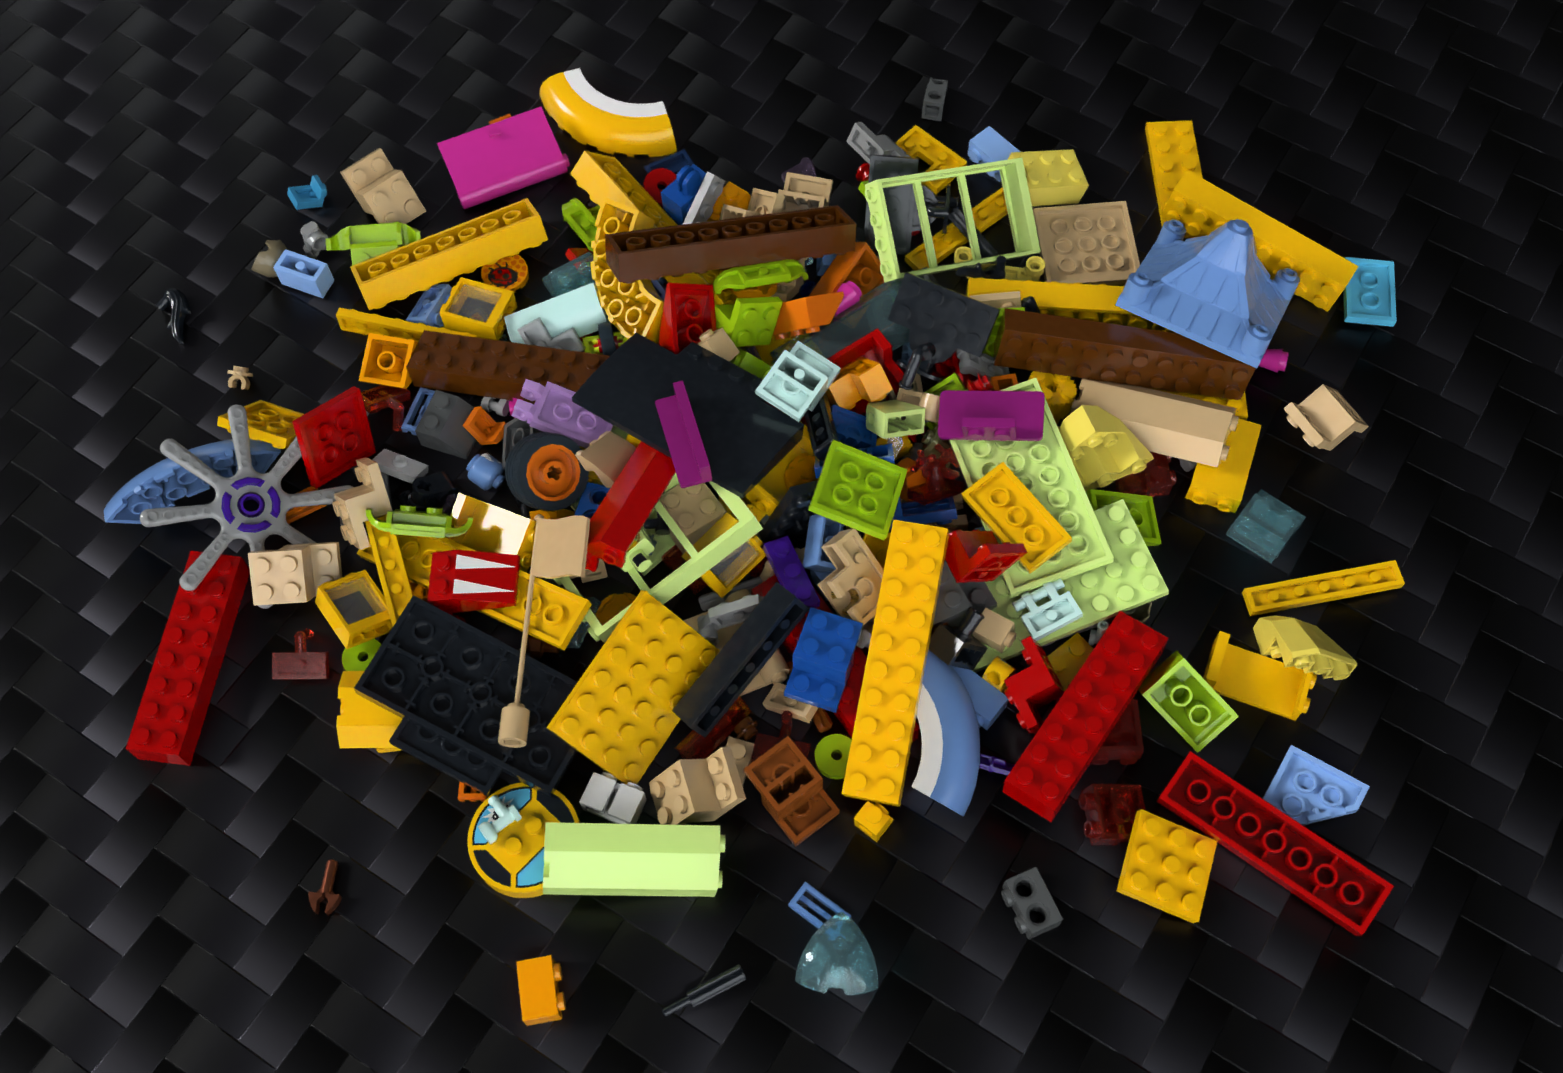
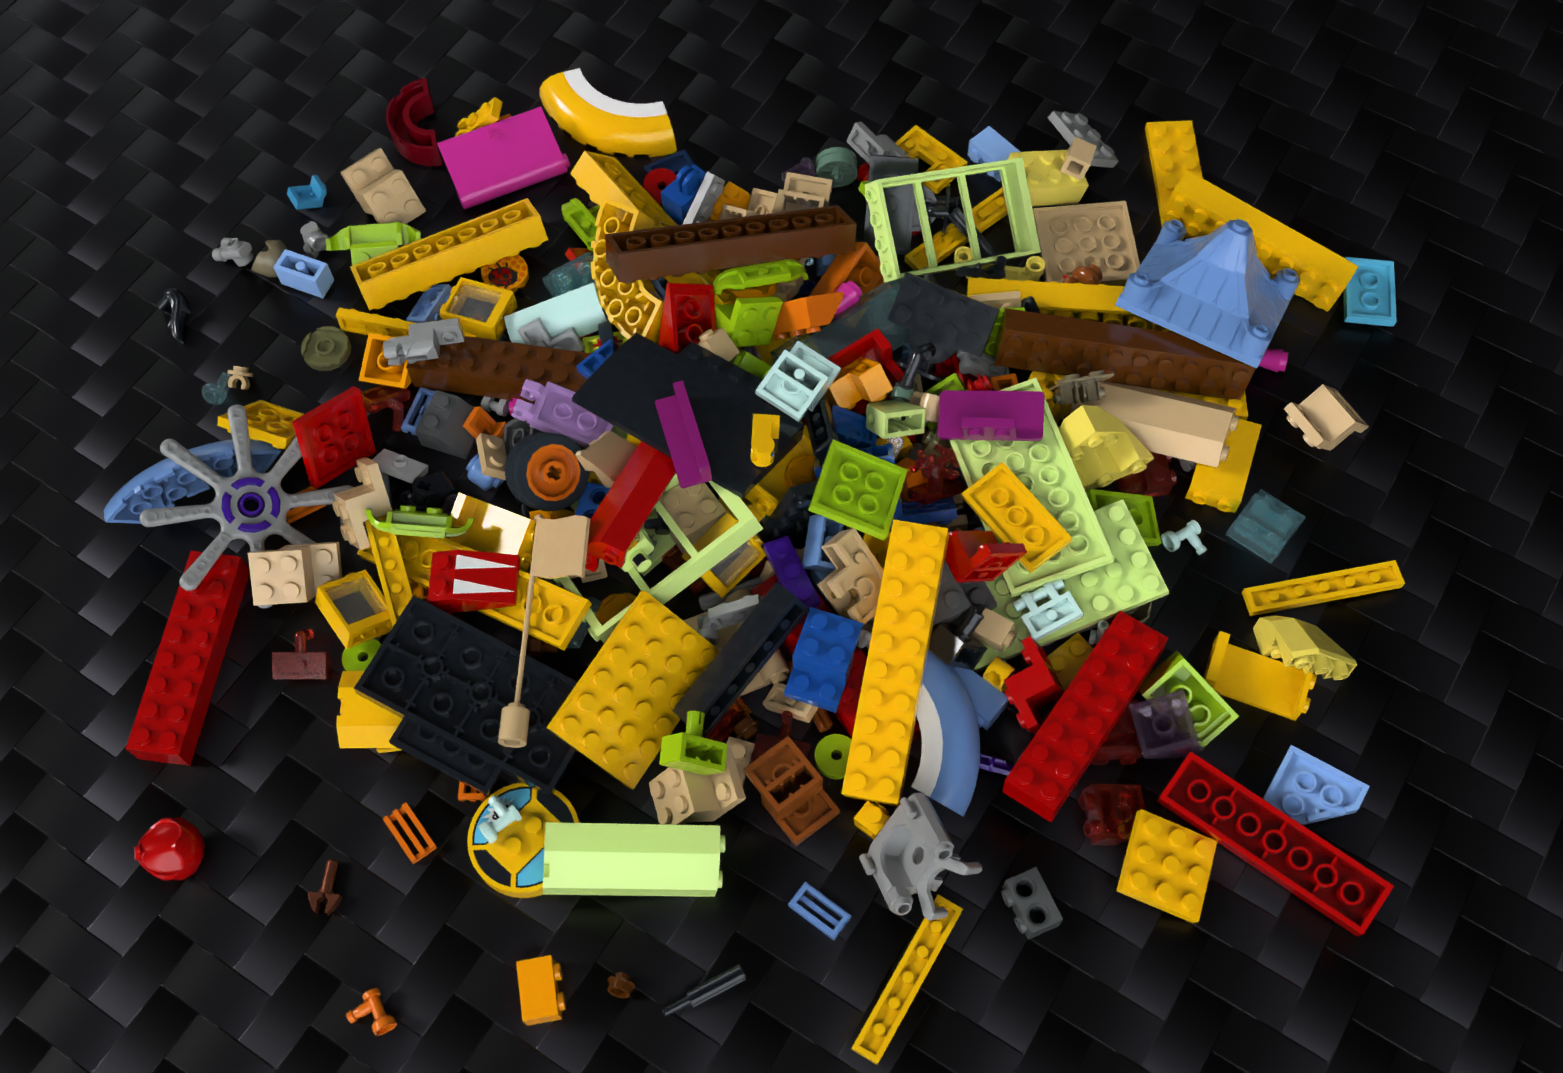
(171, 849): none -> red helmet
(215, 393): none -> clear light blue plate
(233, 249): none -> light grey plate
(326, 348): none -> olive tile
(372, 1003): none -> orange piece
(397, 815): none -> orange tile
(402, 120): none -> dark red brick
(423, 341): none -> light grey plate
(486, 115): none -> yellow hinge
(492, 455): none -> tan plate
(596, 359): none -> blue tile
(613, 800): white piece -> none
(621, 985): none -> reddish brown plate
(692, 751): none -> lime brick
(764, 430): none -> yellow leg
(834, 165): none -> sand green wheel
(838, 959): clear light blue brick -> none
(901, 394): none -> sand green plate
(905, 983): none -> yellow plate
(911, 854): none -> light grey piece
(934, 99): dark grey leg -> none
(1076, 125): none -> light grey plate
(1078, 158): none -> tan brick
(1084, 274): none -> dark orange animal
(1086, 388): none -> dark tan hinge
(1166, 726): none -> clear purple slope
(1172, 540): none -> light aqua piece

